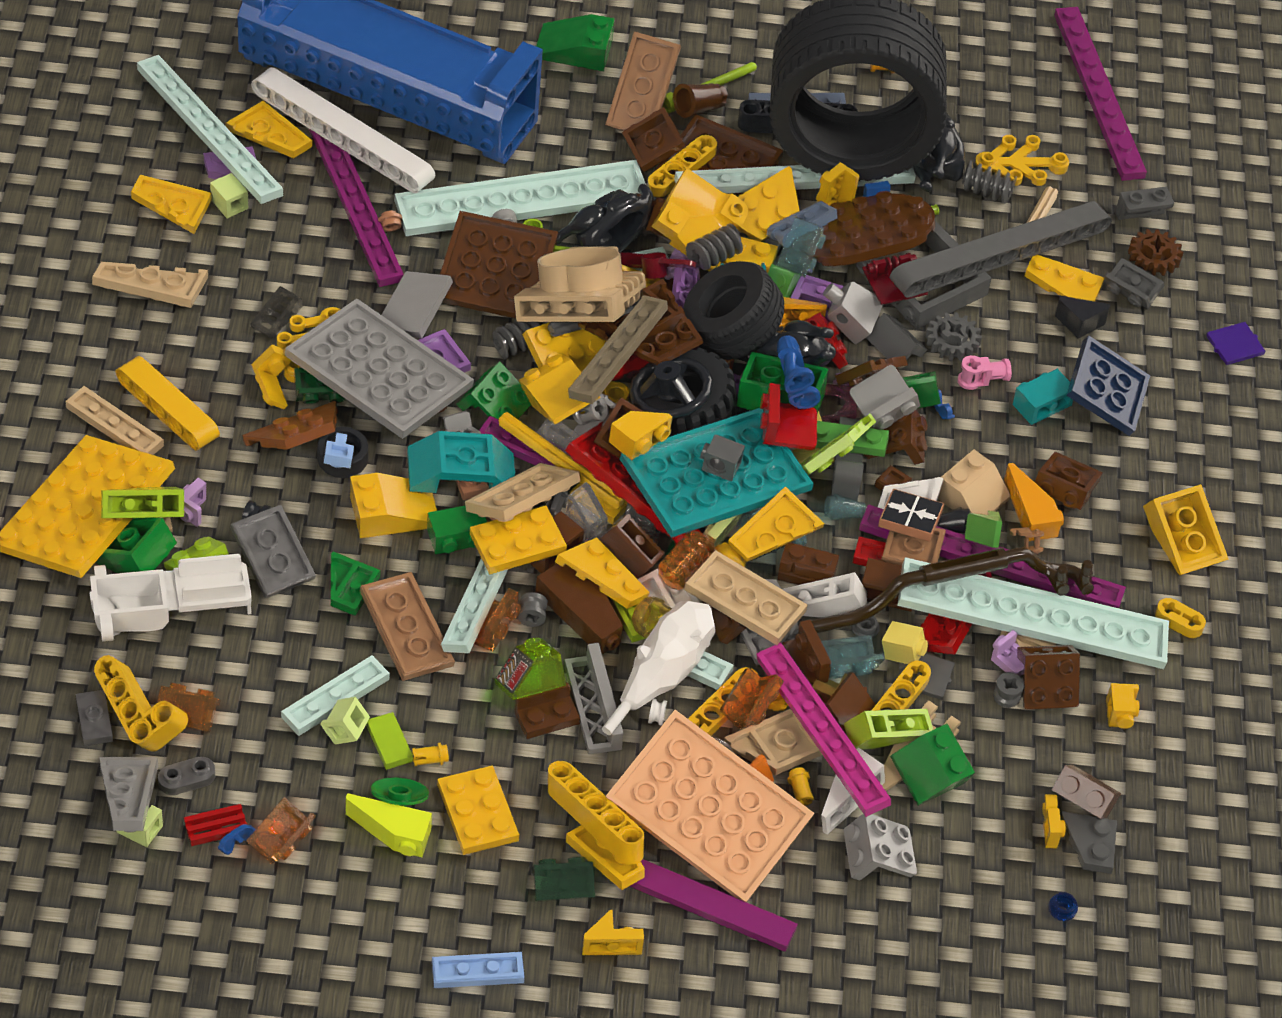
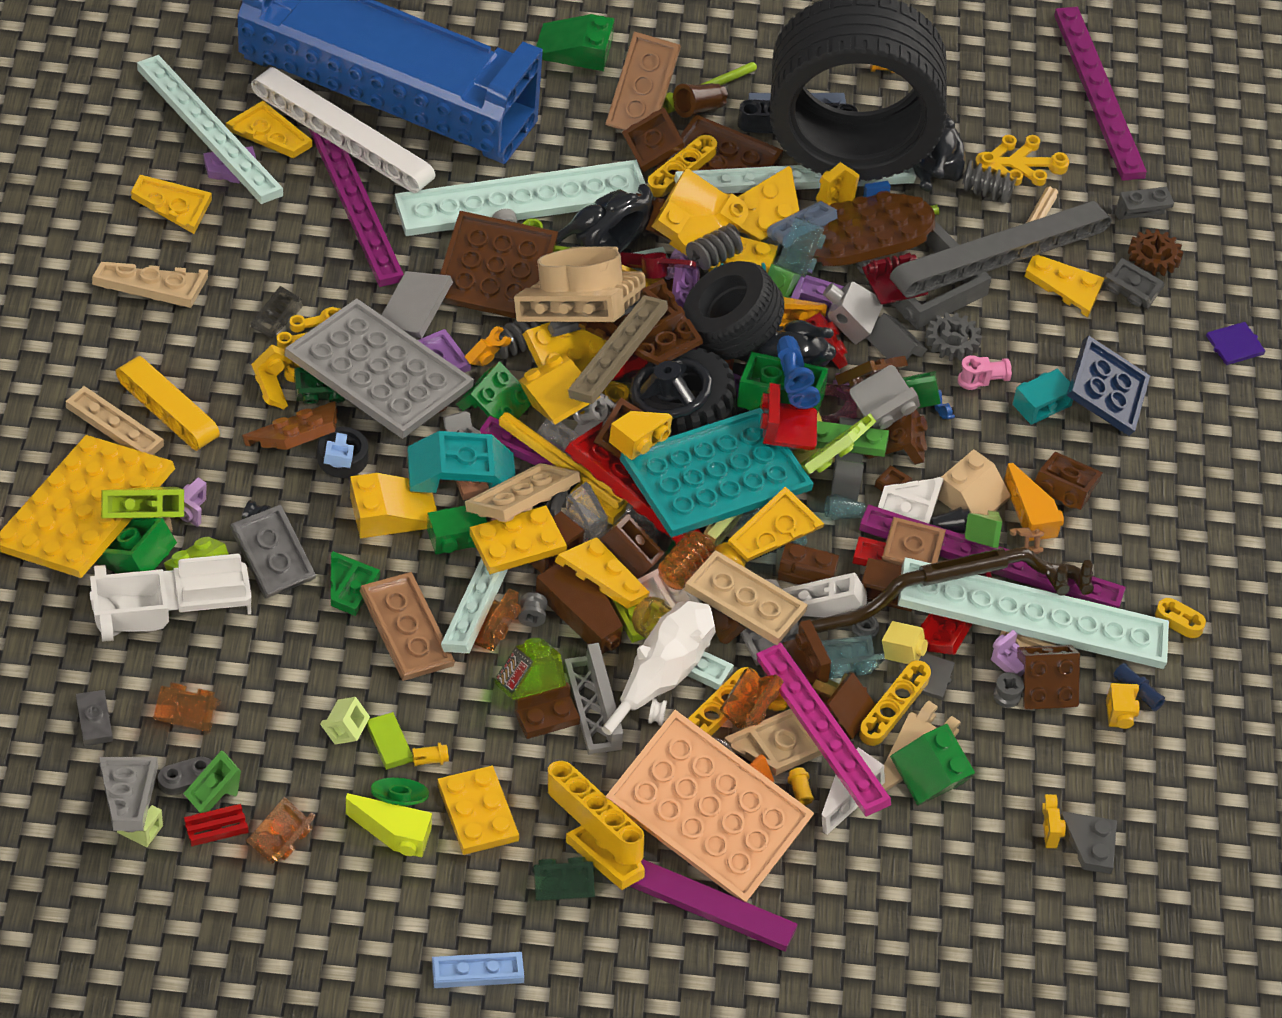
(144, 724): yellow beam -> none
(216, 780): none -> bright green slope
(229, 195): yellowish green brick -> none
(240, 833): blue piece -> none
(319, 703): light aqua plate -> none
(390, 221): nougat plate -> none
(486, 348): none -> light orange plate
(605, 940): yellow slope -> none
(722, 457): dark grey brick -> none
(878, 843): light grey bracket -> none
(887, 727): lime slope -> none
(911, 515): tile -> none
(1063, 900): clear blue plate -> none
(1081, 315): black slope -> none
(1086, 791): brick -> none
(1146, 692): none -> dark blue pin
(1186, 529): yellow slope -> none

